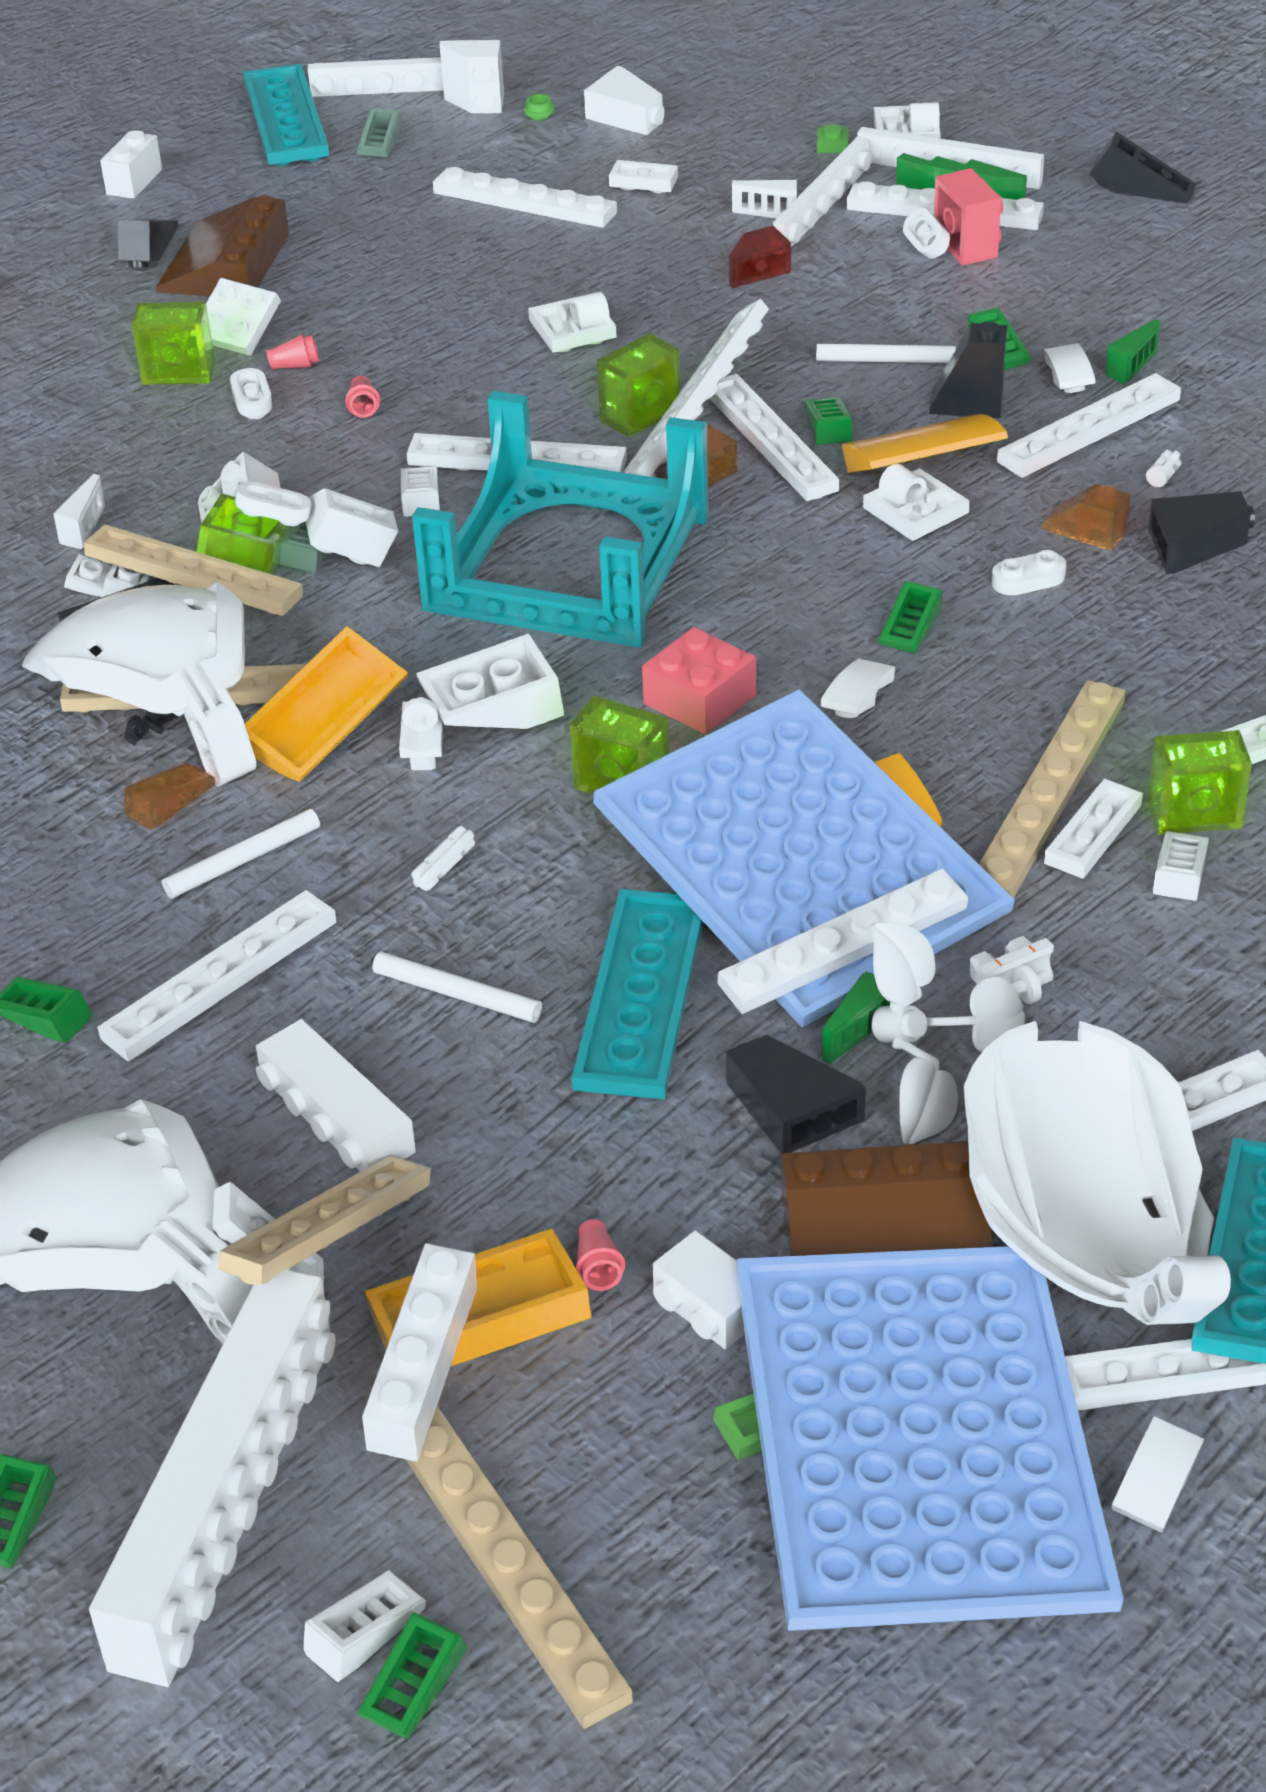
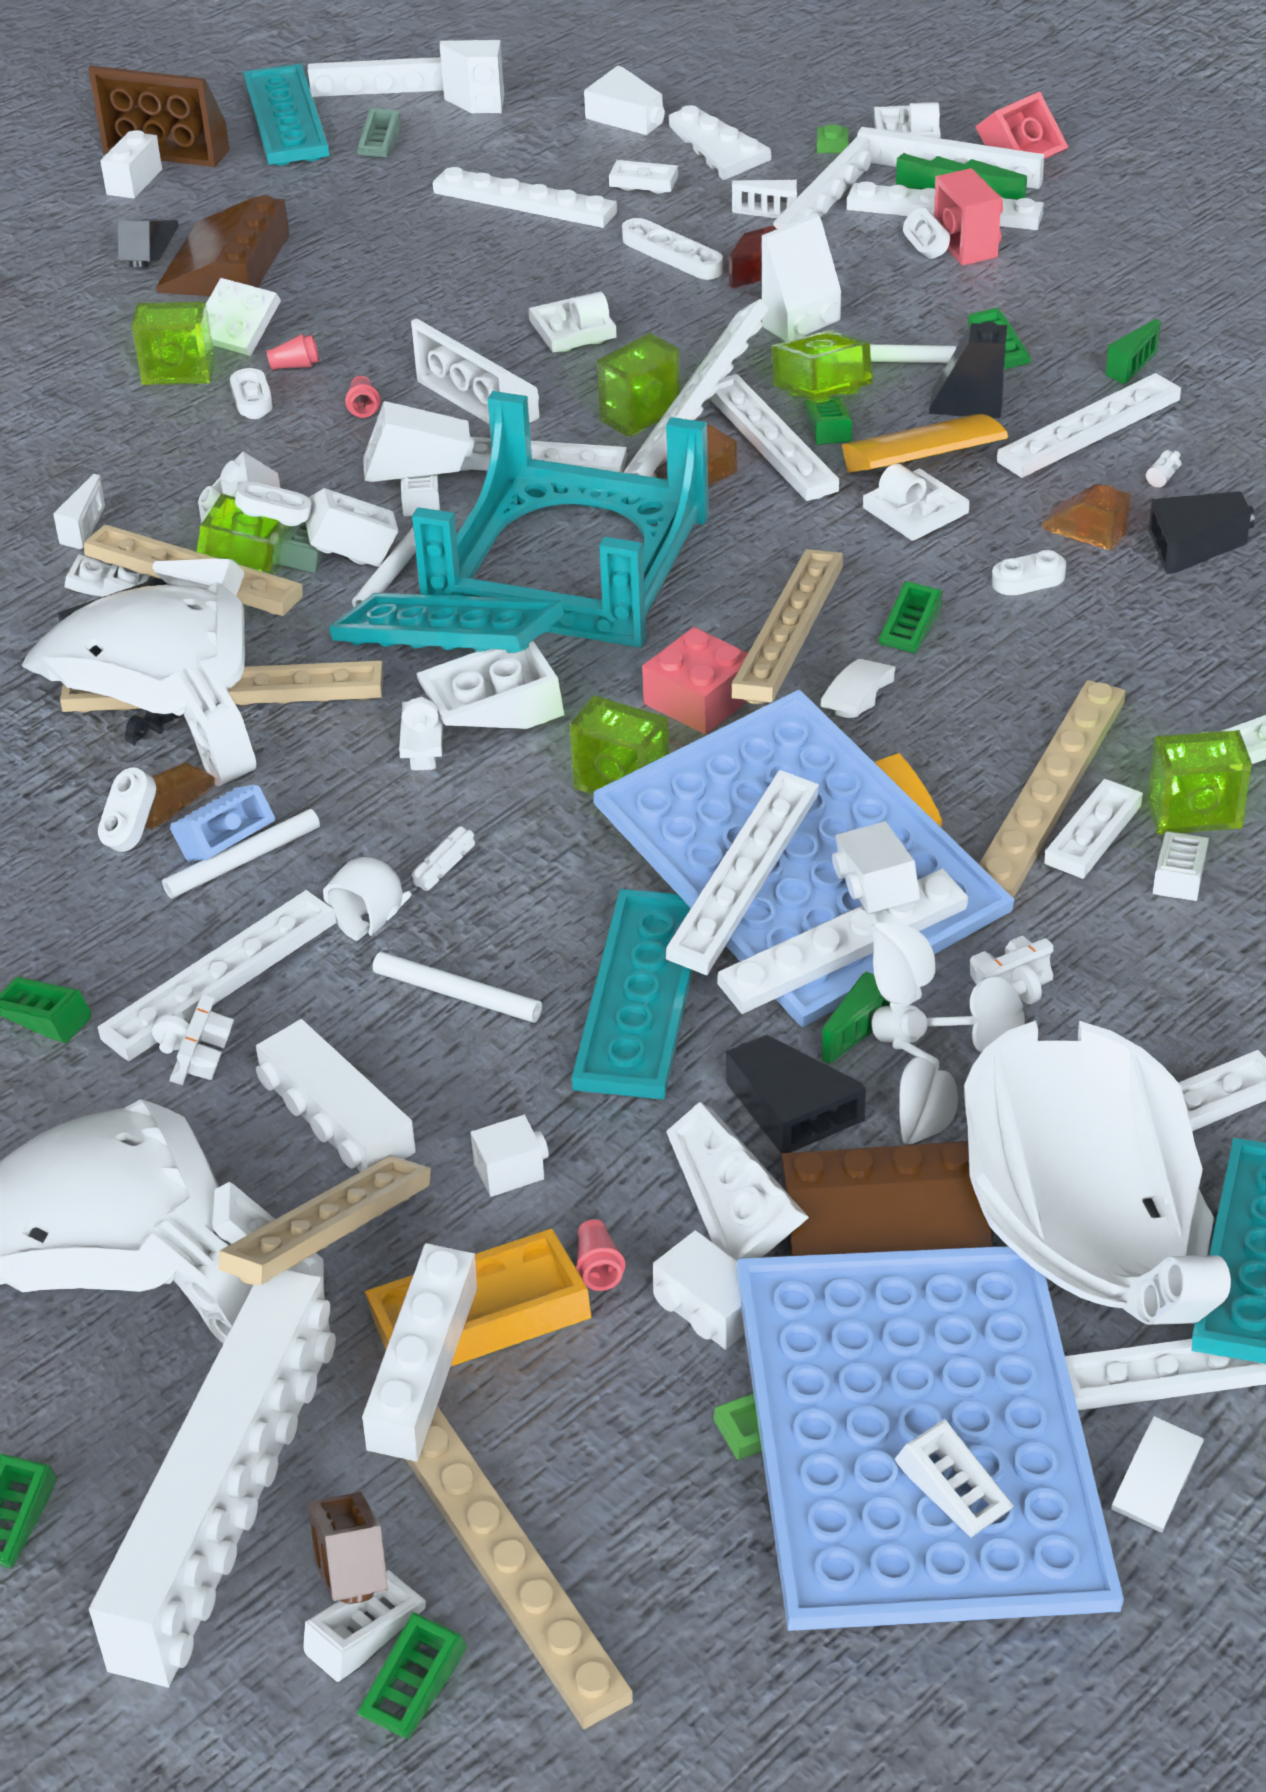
(127, 809): none -> white plate
(164, 105): none -> reddish brown slope
(176, 1034): none -> white hips
(201, 573): none -> white slope
(222, 823): none -> light blue brick
(322, 705): light orange slope -> none
(348, 1547): none -> brick
(362, 889): none -> white helmet
(389, 568): none -> white piece
(415, 444): none -> white slope
(447, 621): none -> teal plate
(464, 374): none -> white slope
(508, 1155): none -> white brick
(539, 107): bright green plate -> none
(672, 248): none -> white beam
(720, 143): none -> white wing
(732, 1189): none -> white wing
(742, 872): none -> white plate
(787, 627): none -> tan plate
(799, 280): none -> white slope
(822, 365): none -> clear neon green brick
(876, 867): none -> white brick
(955, 1454): none -> white slope
(1023, 127): none -> coral slope
(1069, 367): white slope -> none
(1136, 172): black slope -> none

